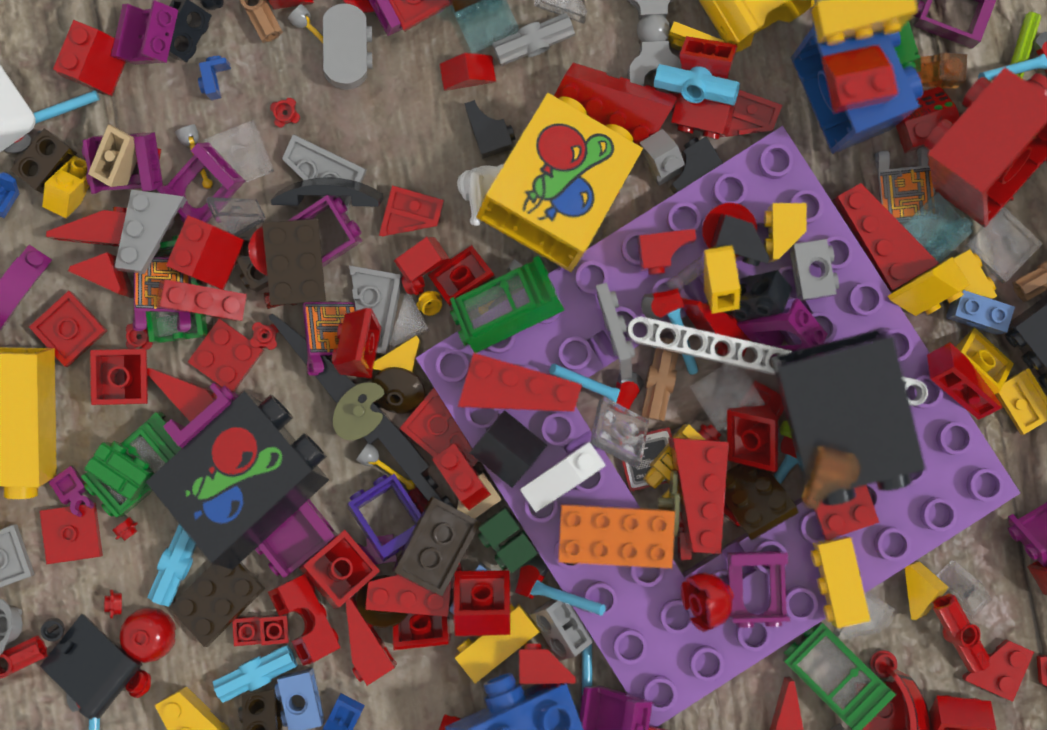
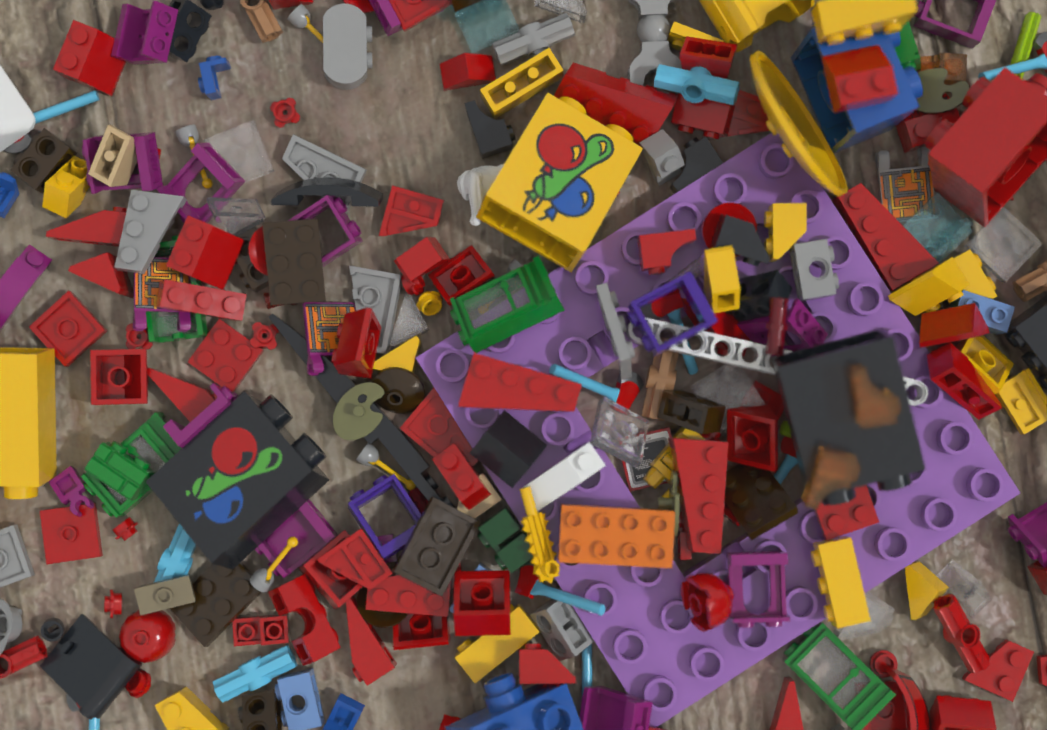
(164, 594): none -> dark tan plate
(264, 578): none -> hinge
(357, 561): none -> red wing
(521, 83): none -> yellow brick
(538, 537): none -> yellow piece
(691, 411): none -> dark brown brick
(694, 297): none -> dark purple window
(776, 326): none -> dark red pin
(795, 125): none -> yellow dish
(871, 405): none -> clear orange arch
(934, 89): none -> olive piece
(951, 325): none -> red slope

